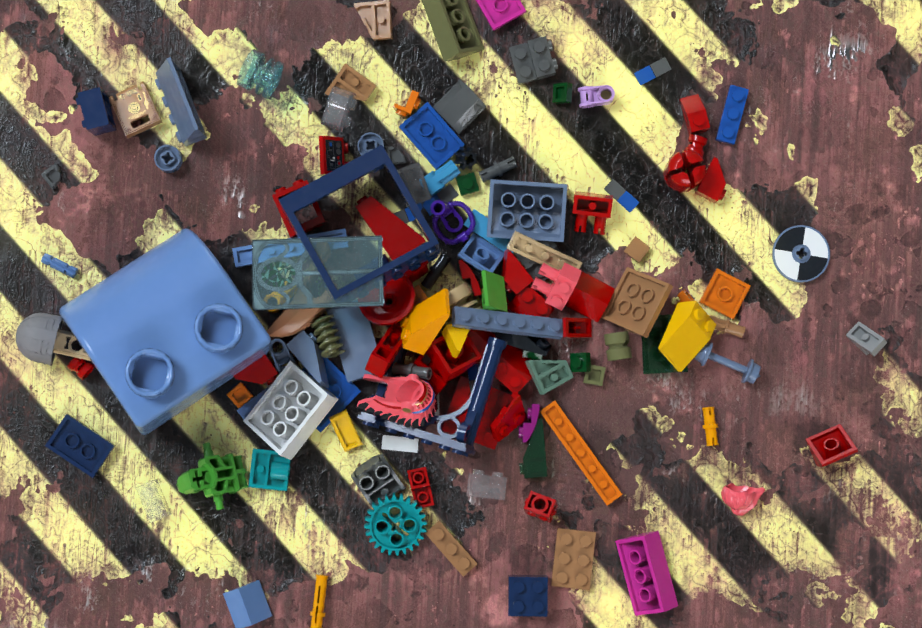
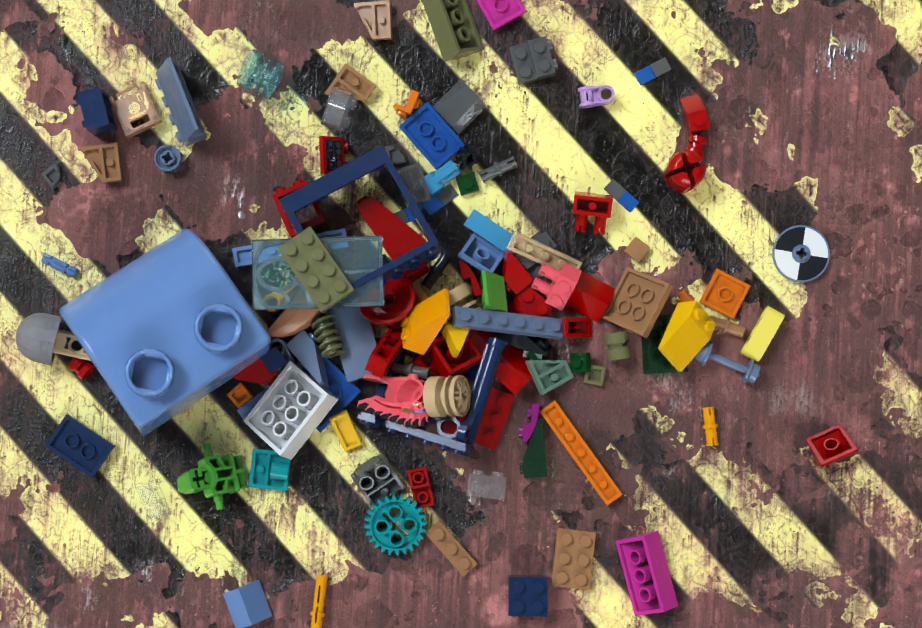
(105, 161): none -> medium nougat wing
(273, 360): none -> dark blue tile
(316, 269): none -> olive plate
(369, 142): sand blue wheel -> none
(399, 443): white sticker -> none
(441, 210): dark purple piece -> none
(446, 396): none -> tan wheel
(508, 418): red wing -> none
(527, 208): sand blue slope -> none
(538, 500): red head -> none
(562, 93): dark green plate -> none
(713, 183): red slope -> none
(732, 114): blue plate -> none
(741, 498): coral hair -> none
(762, 334): none -> light yellow beam
(866, 339): light grey slope -> none

